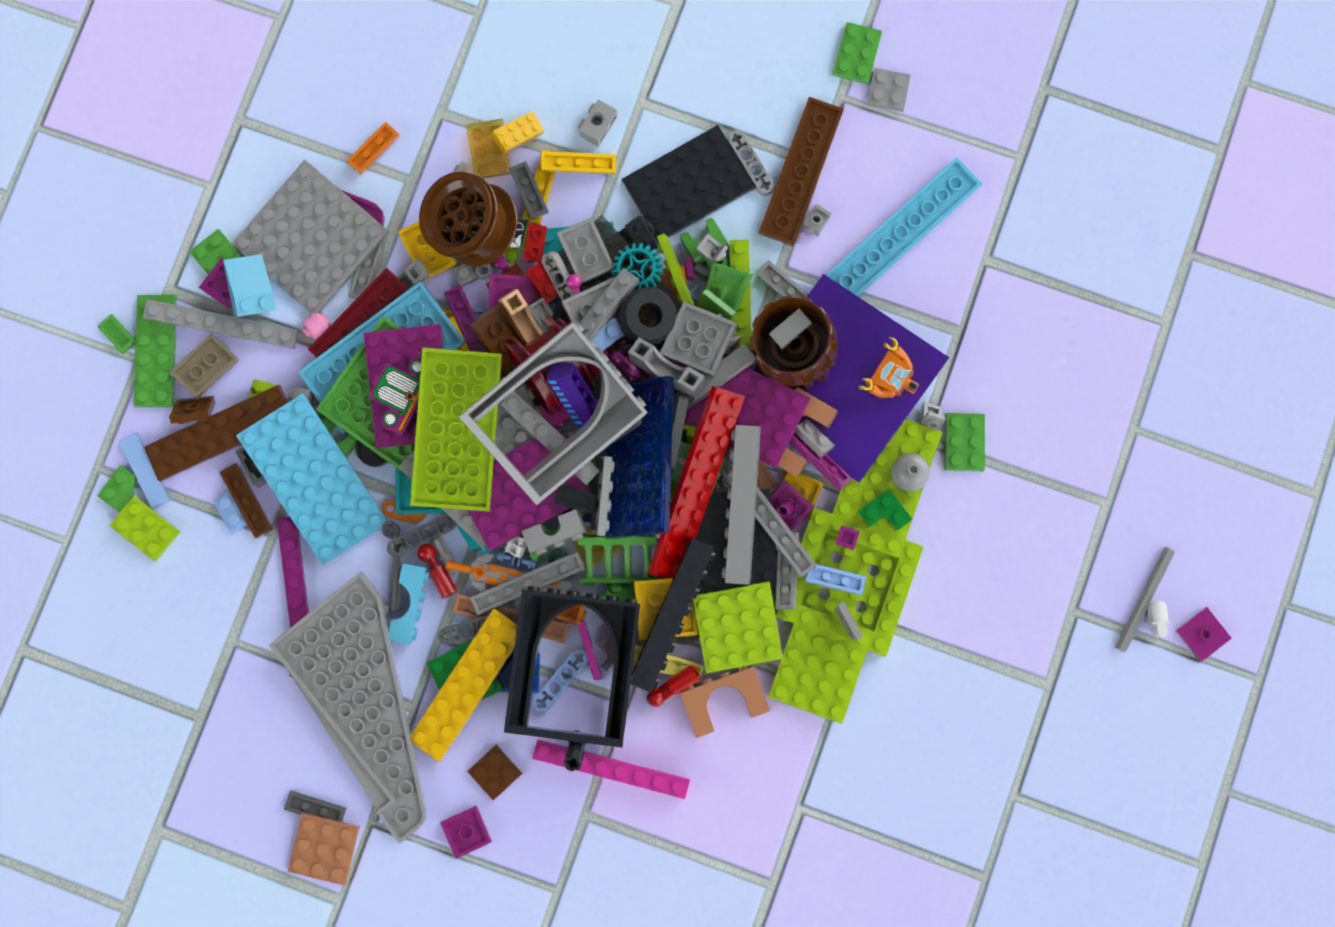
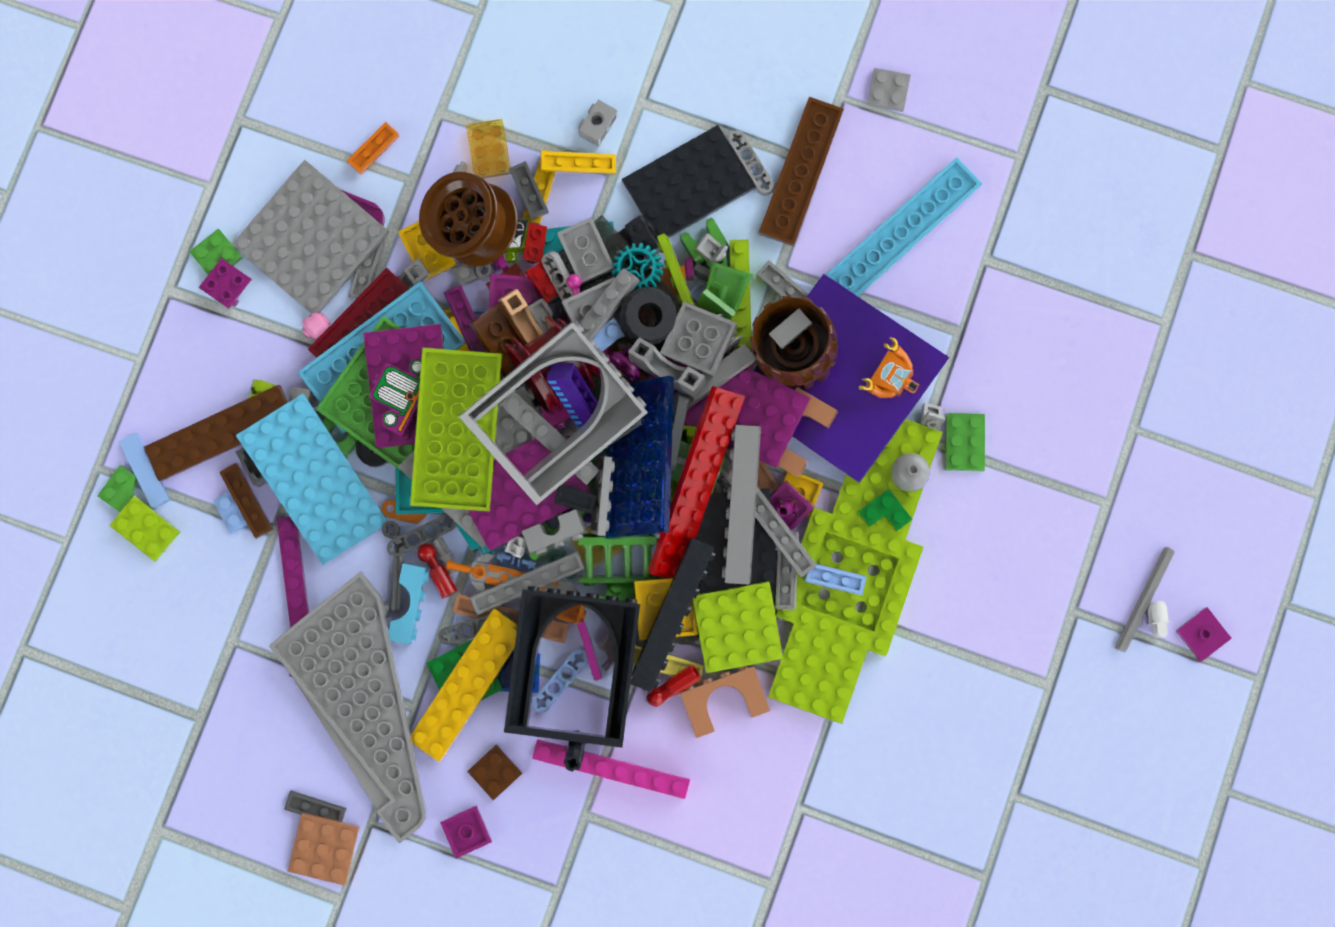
(117, 334): bright green tile -> none
(154, 357): bright green plate -> none
(192, 410): reddish brown plate -> none
(204, 366): dark tan plate -> none
(220, 324): light grey plate -> none
(249, 285): medium azure slope -> none
(517, 132): yellow piece -> none
(814, 438): light grey plate -> none
(821, 214): light grey brick -> none
(824, 465): magenta tile -> none
(847, 537): magenta plate -> none
(848, 621): light grey tile -> none
(857, 53): bright green plate -> none

